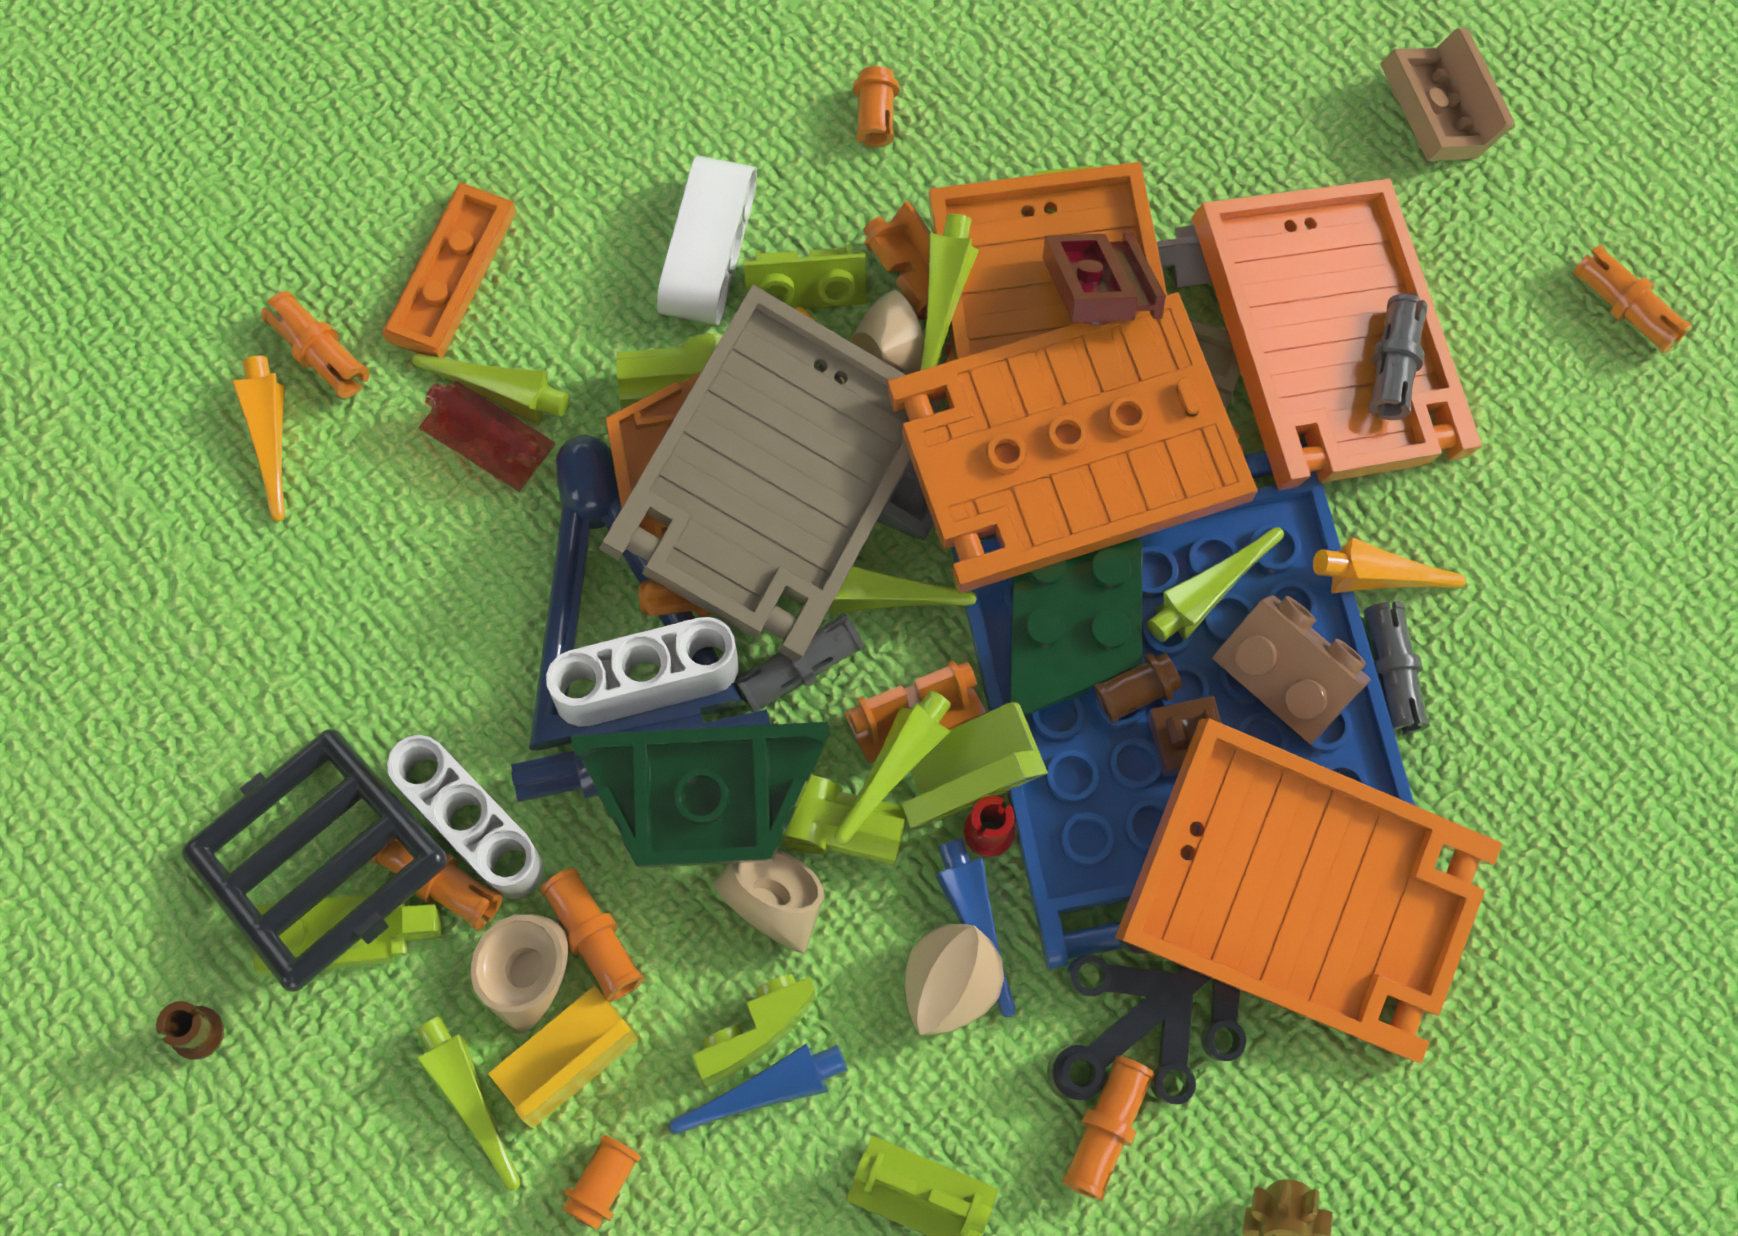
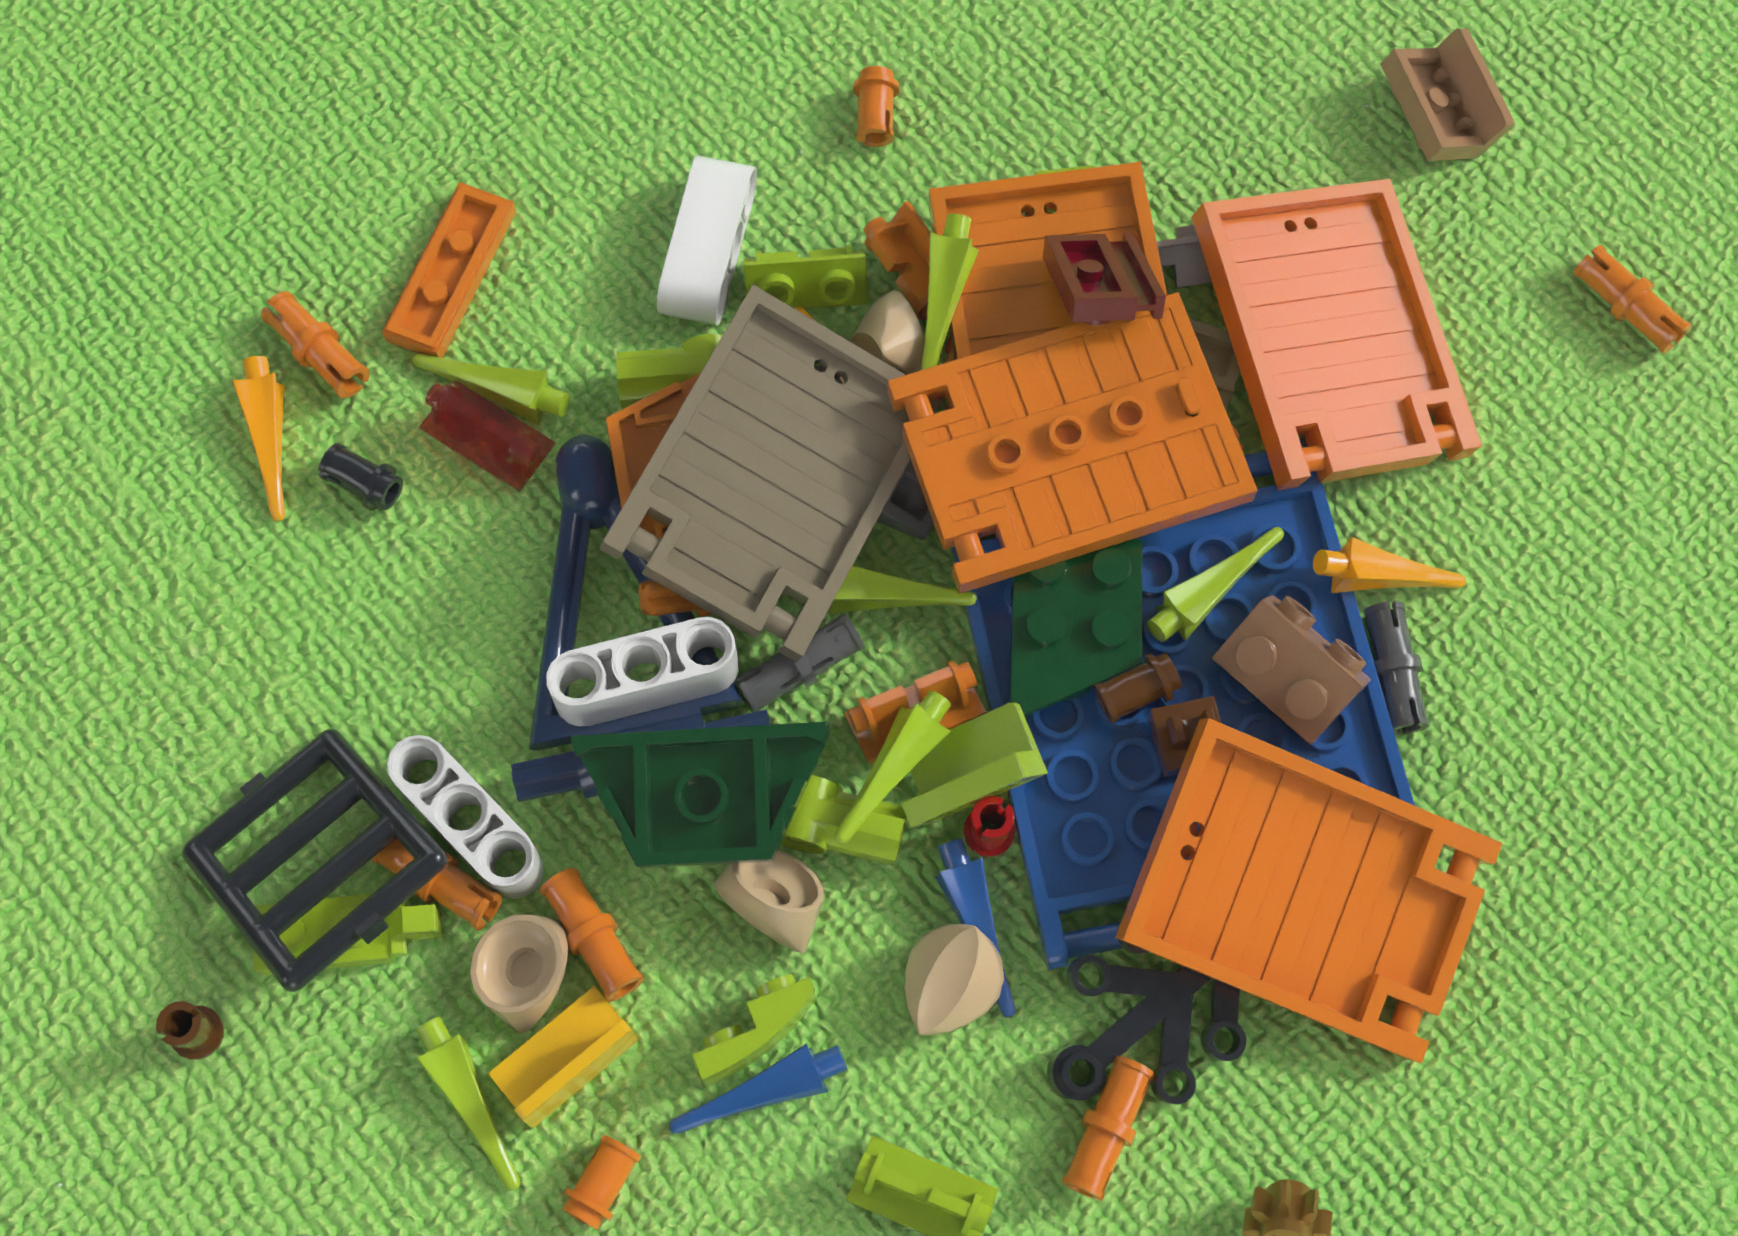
(373, 483): none -> black pin
(1398, 357): dark grey pin -> none

